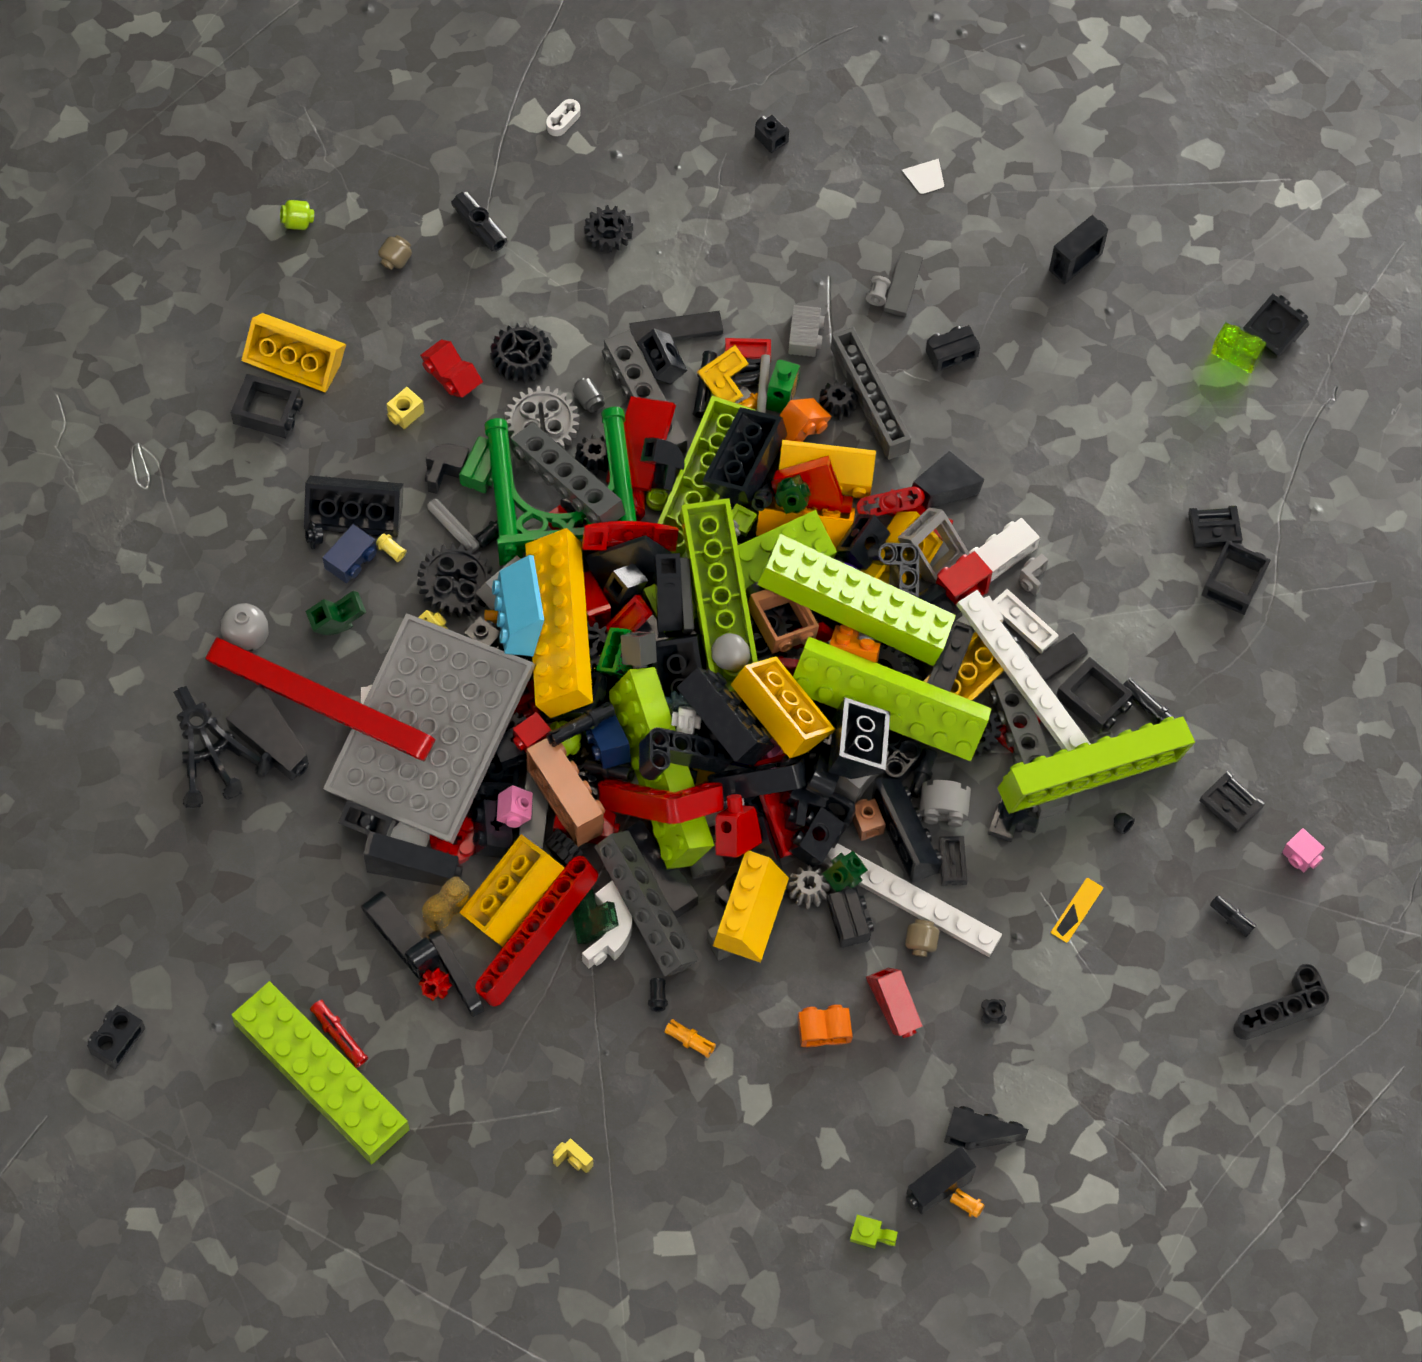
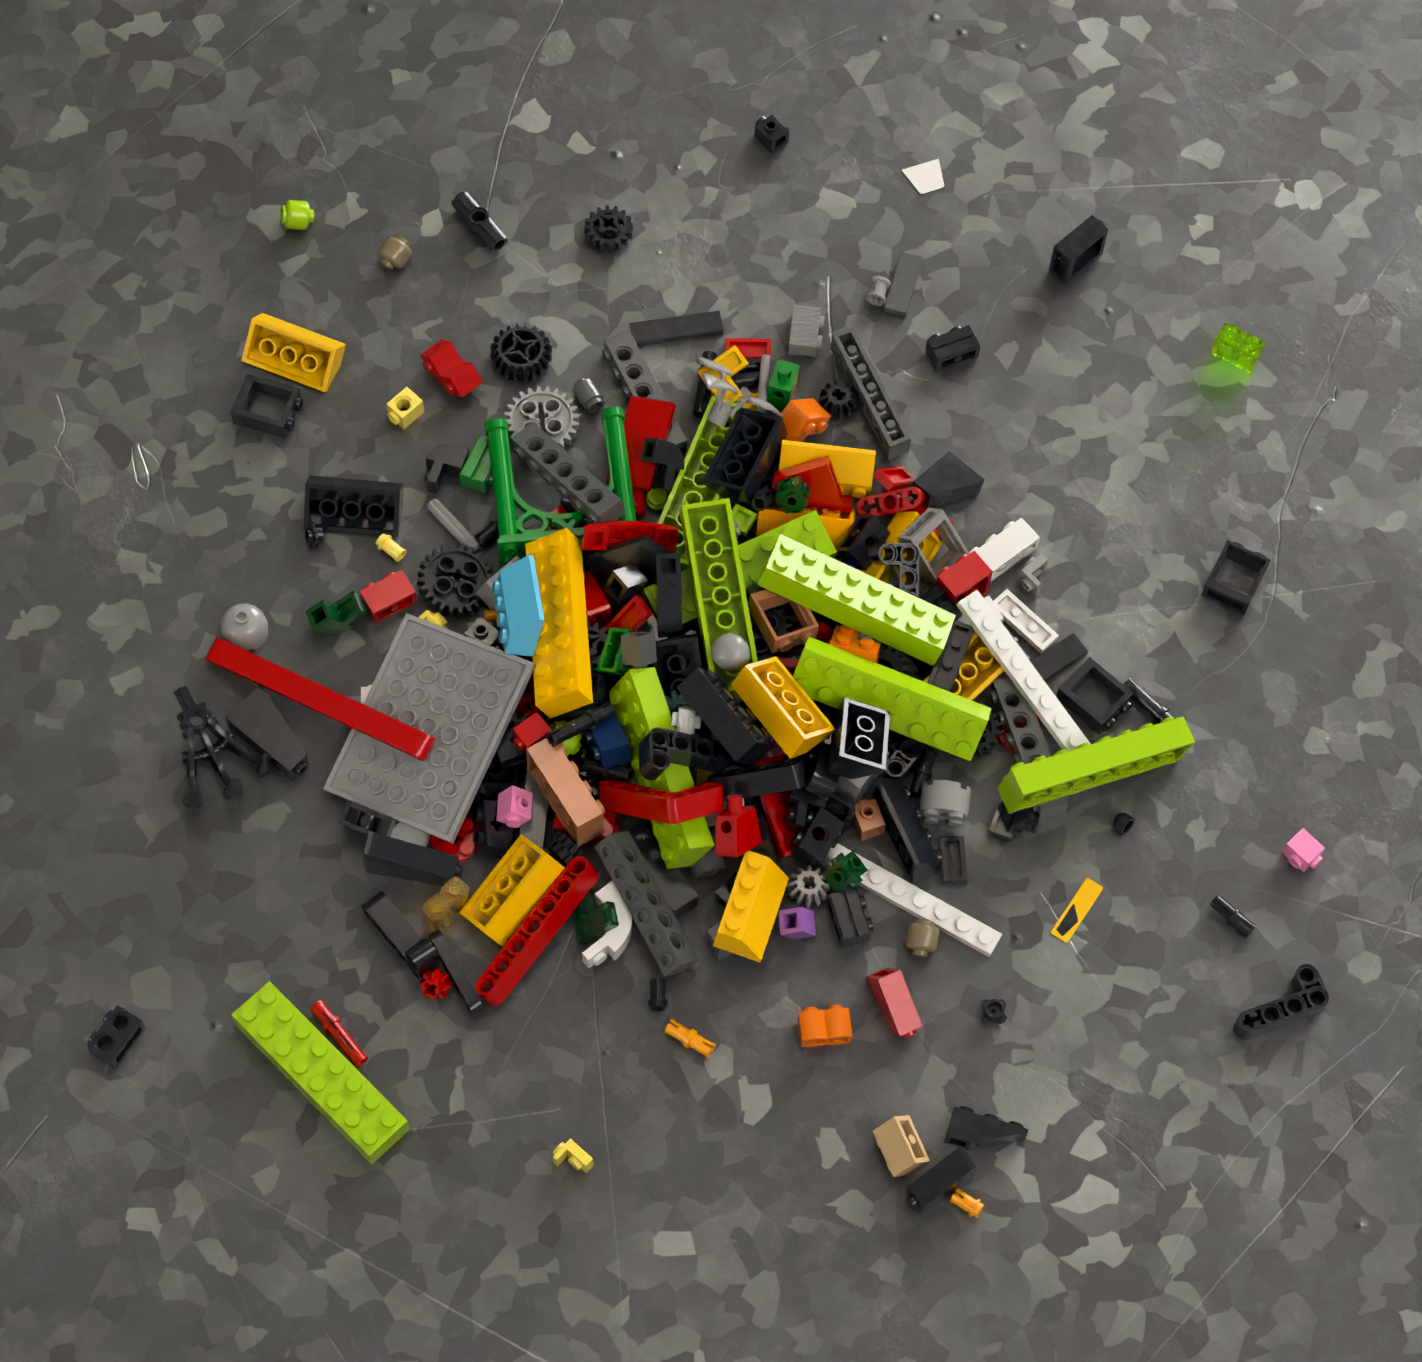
(349, 553): dark blue brick -> none
(388, 596): none -> brick
(560, 115): white beam -> none
(592, 454): black gear -> none
(662, 356): black brick -> none
(687, 608): dark grey tile -> none
(721, 408): none -> light grey plant
(797, 923): none -> medium lavender brick
(869, 1232): lime plate -> none
(894, 478): none -> red tile
(901, 1146): none -> tan brick
(1215, 532): black plate -> none
(1227, 806): black plate -> none
(1277, 324): black plate -> none

